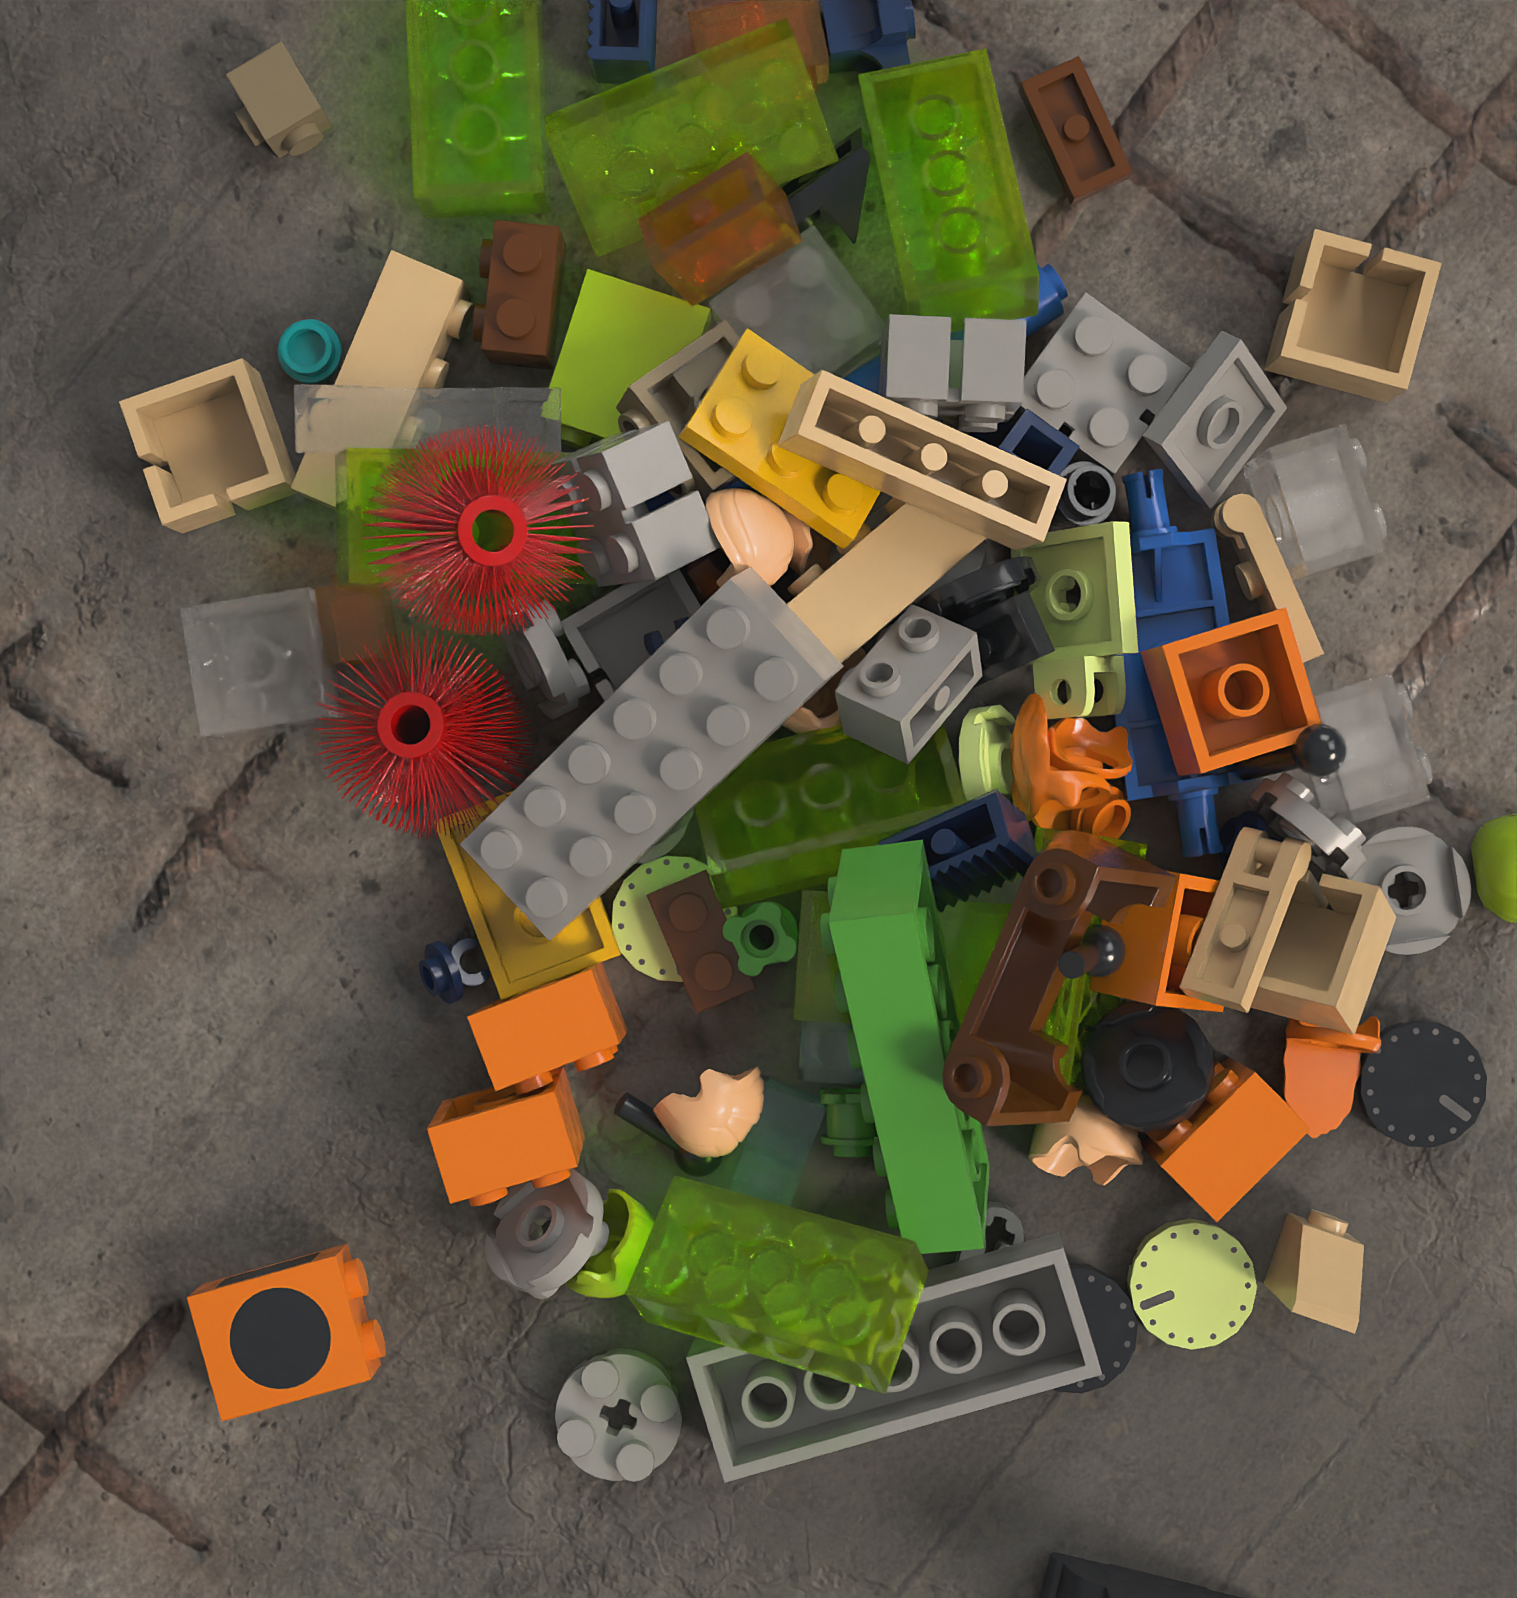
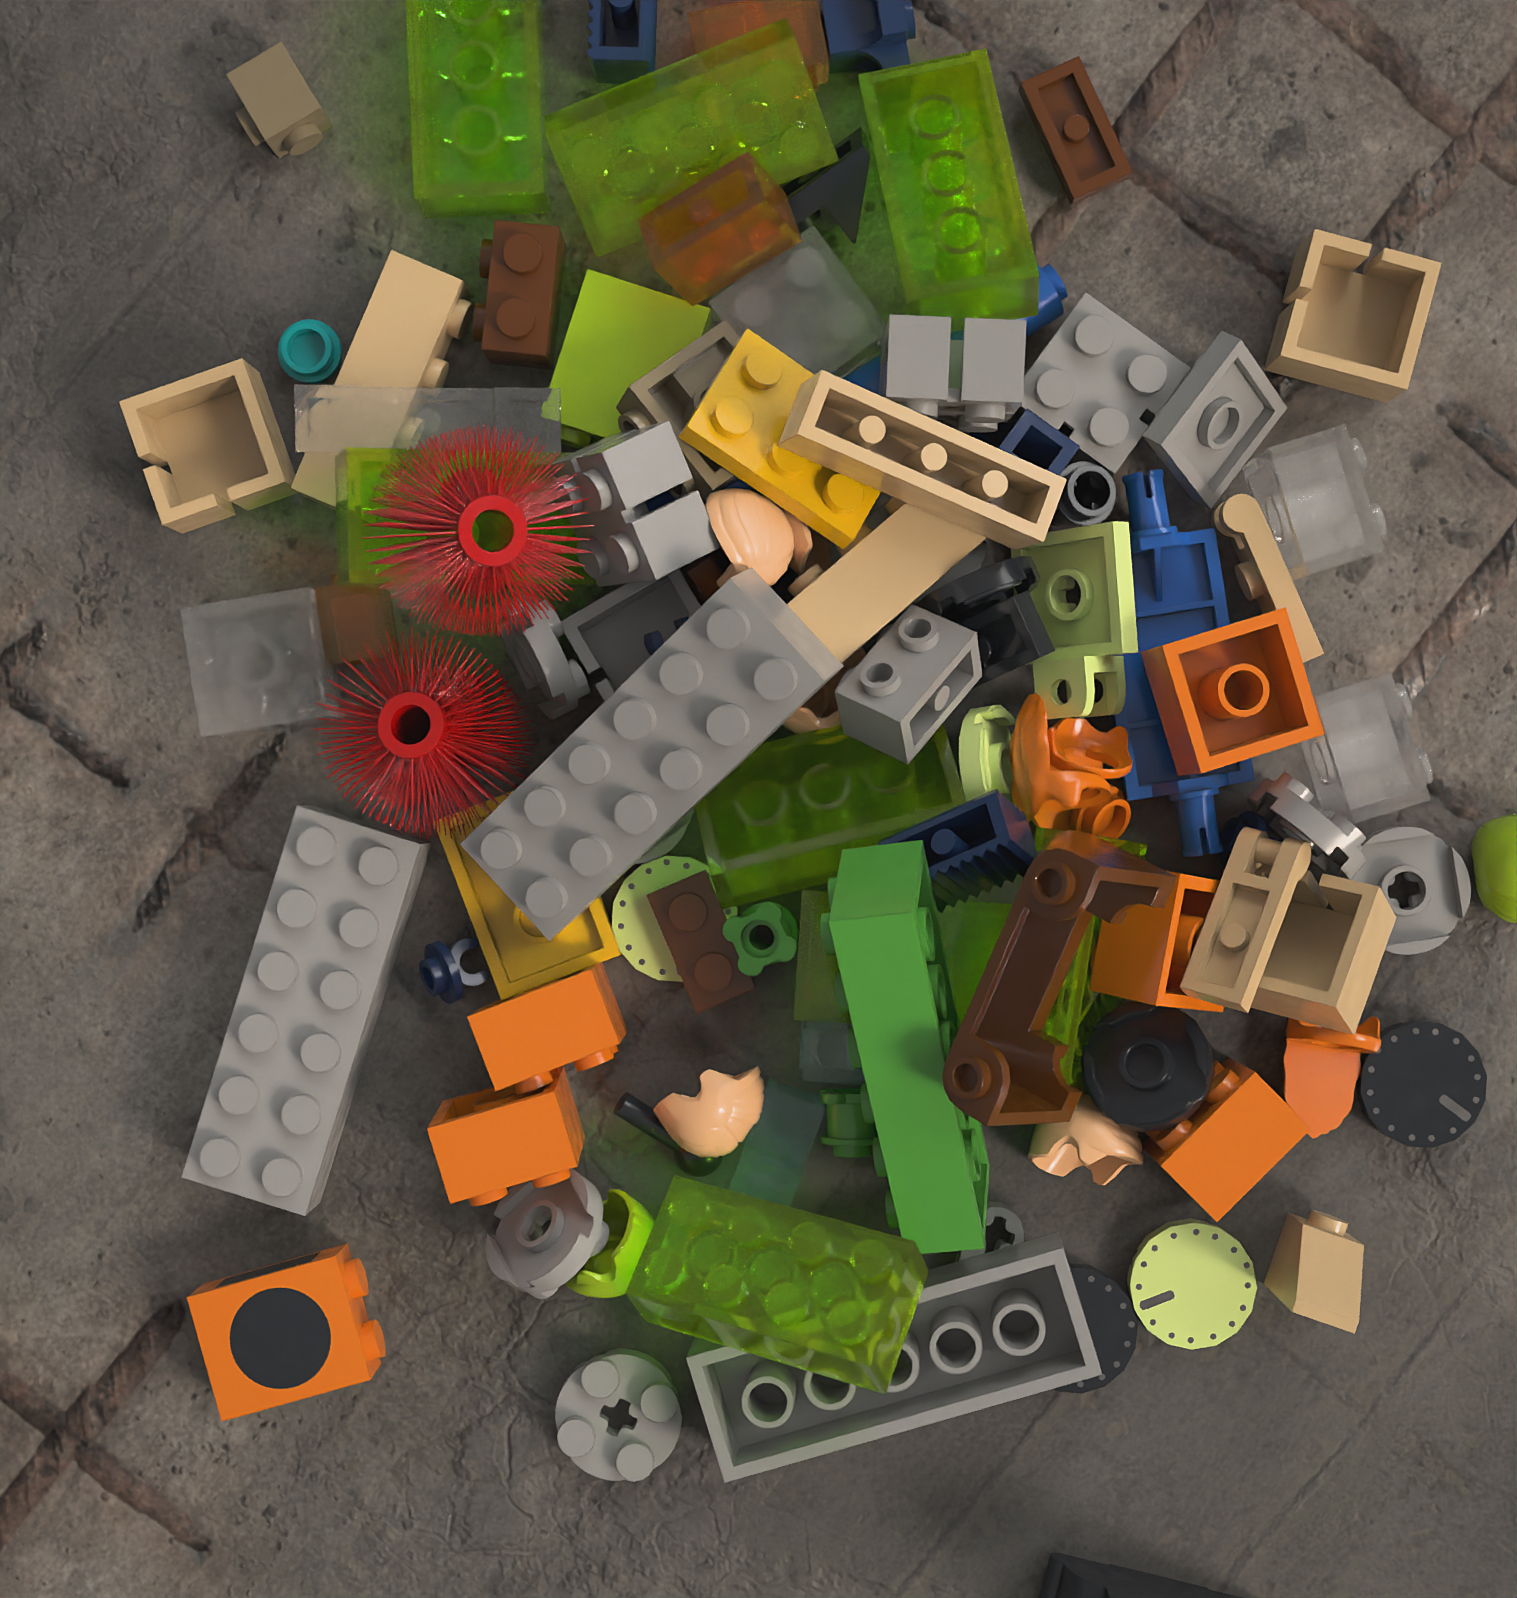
(306, 1009): none -> light grey brick
(1097, 956): black bar -> none
(1317, 752): black bar -> none

